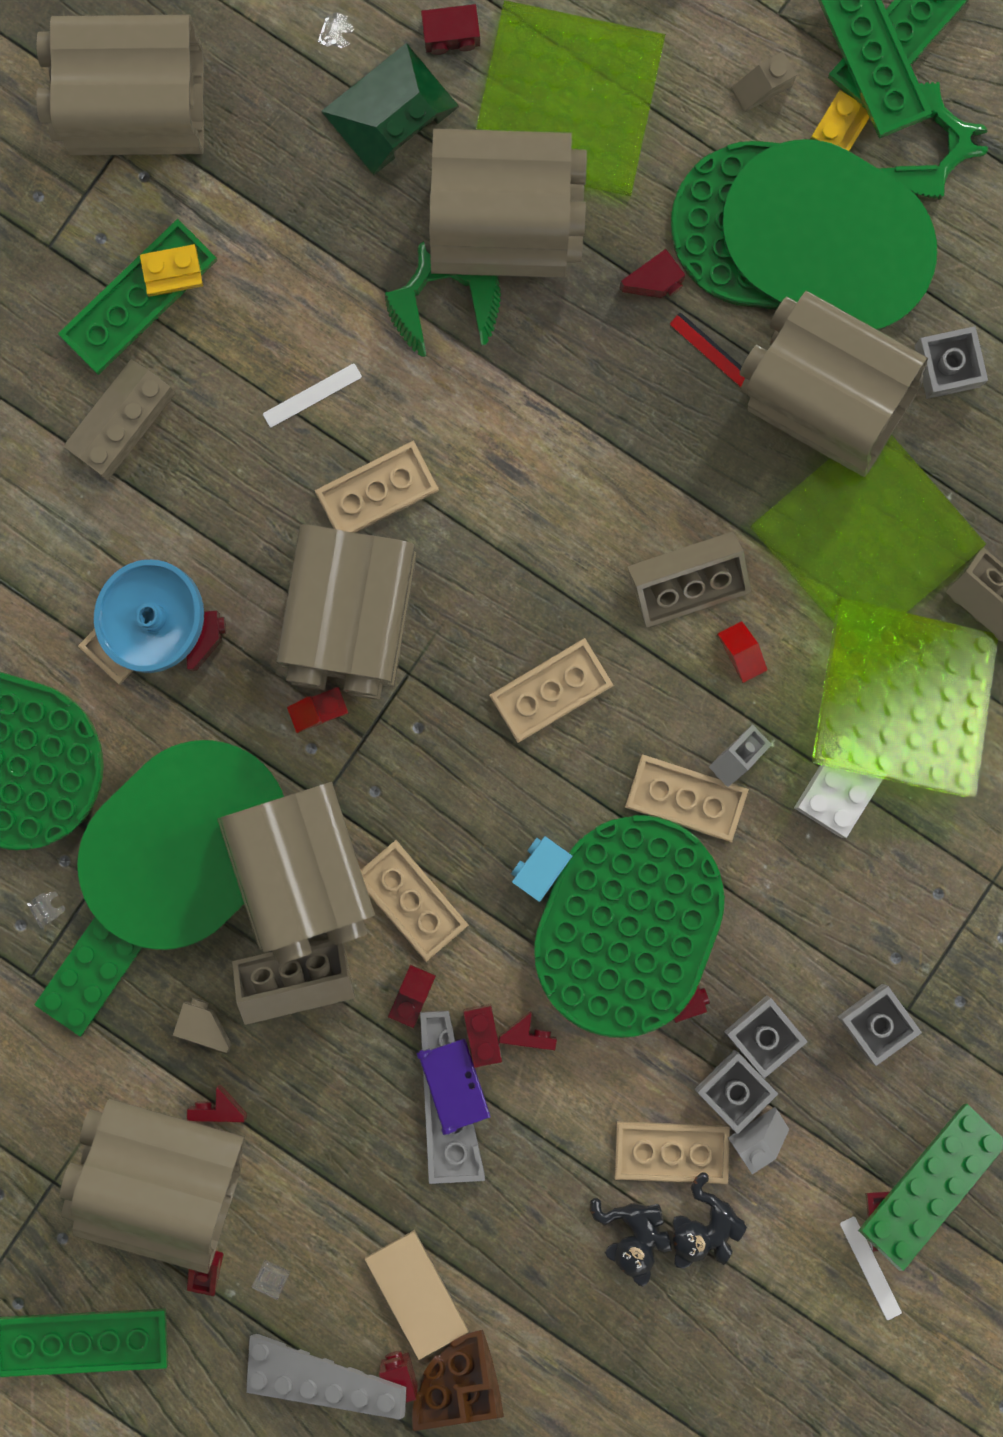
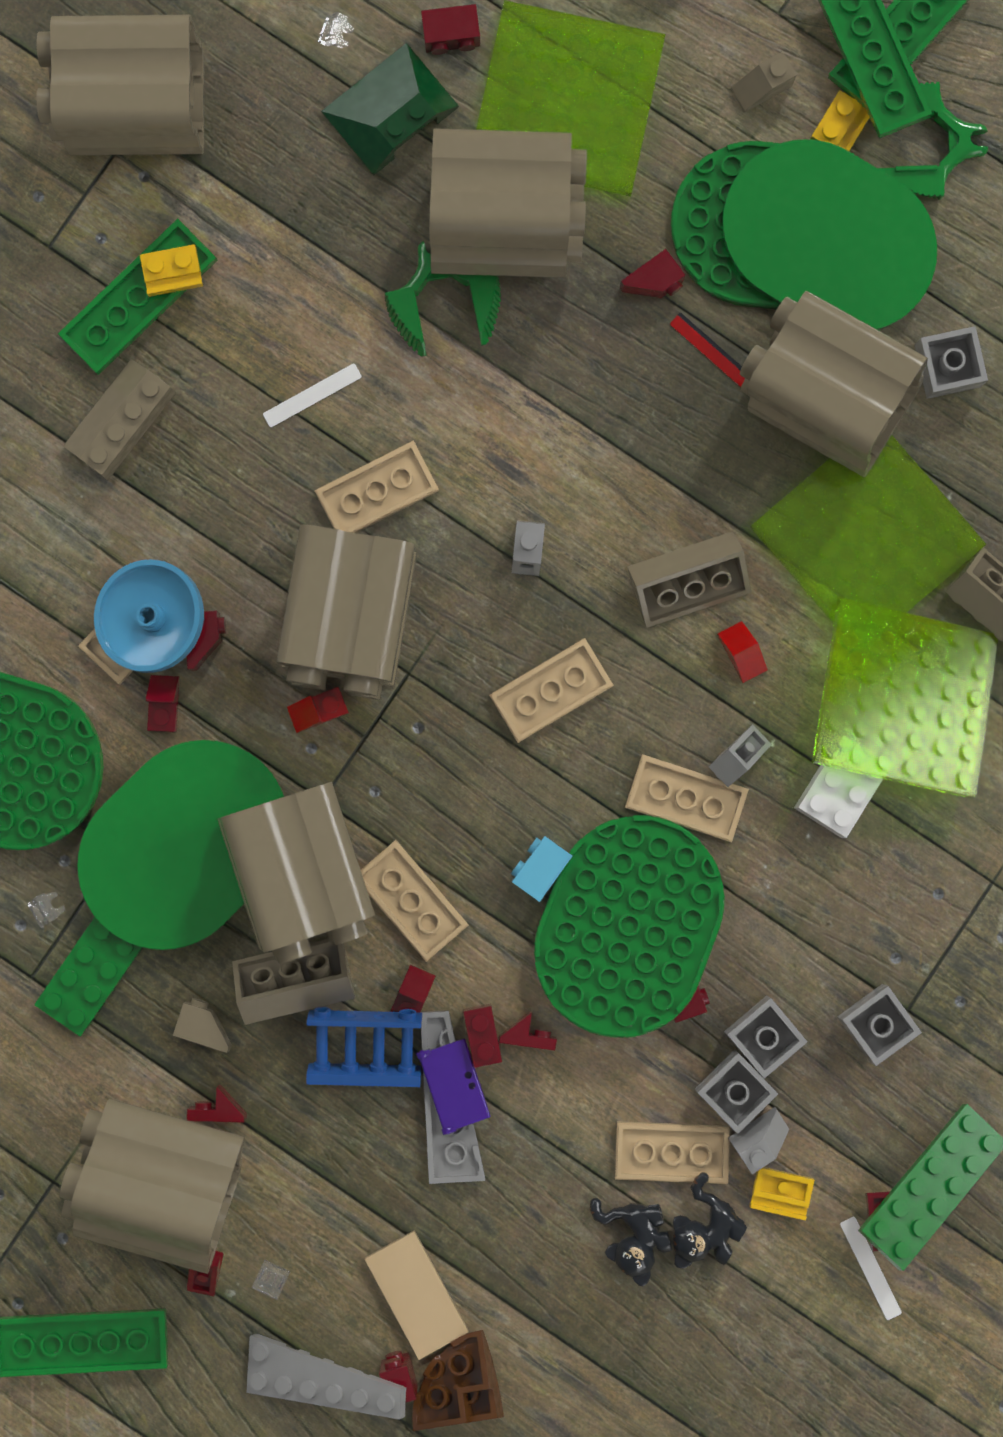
(163, 703): none -> dark red slope
(350, 1071): none -> blue fence
(528, 548): none -> light grey torso
(781, 1193): none -> yellow plate

